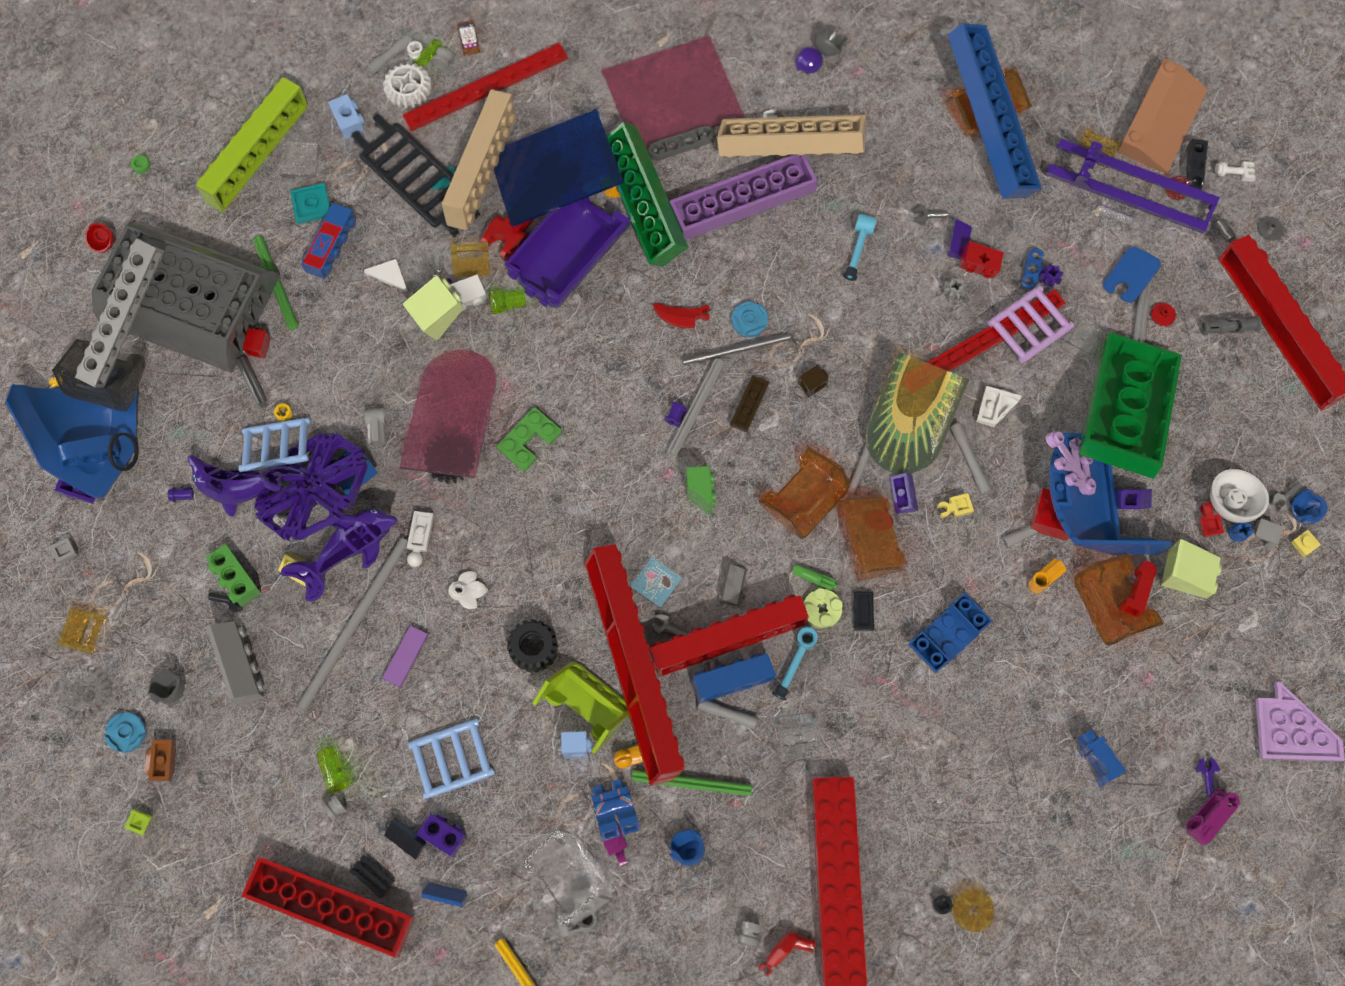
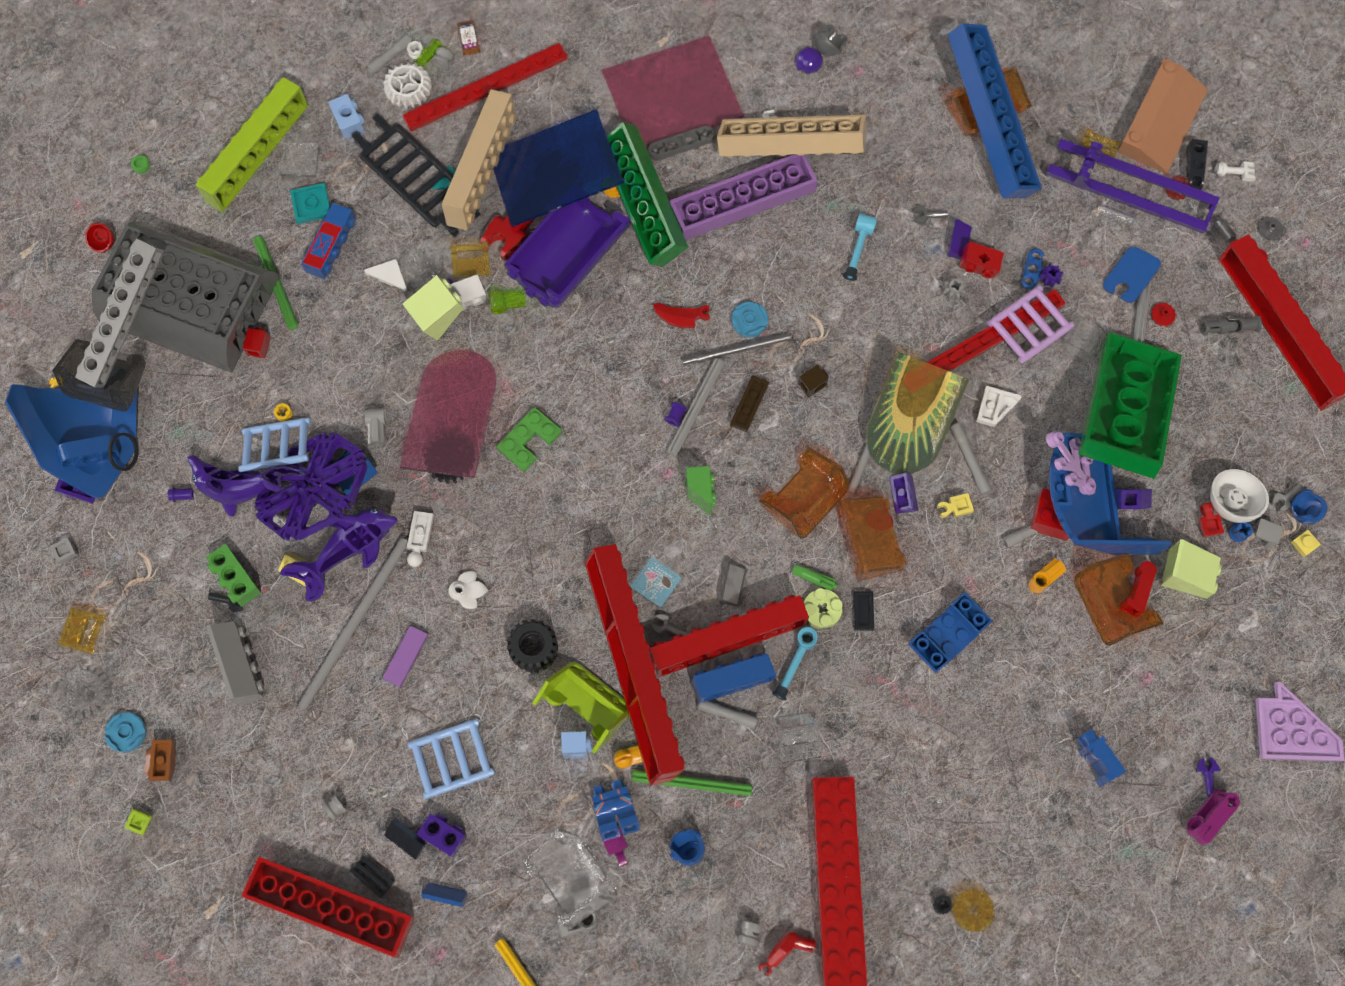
(166, 687): dark grey cap -> none
(251, 381): flat silver axle -> none
(333, 770): clear neon green plant -> none

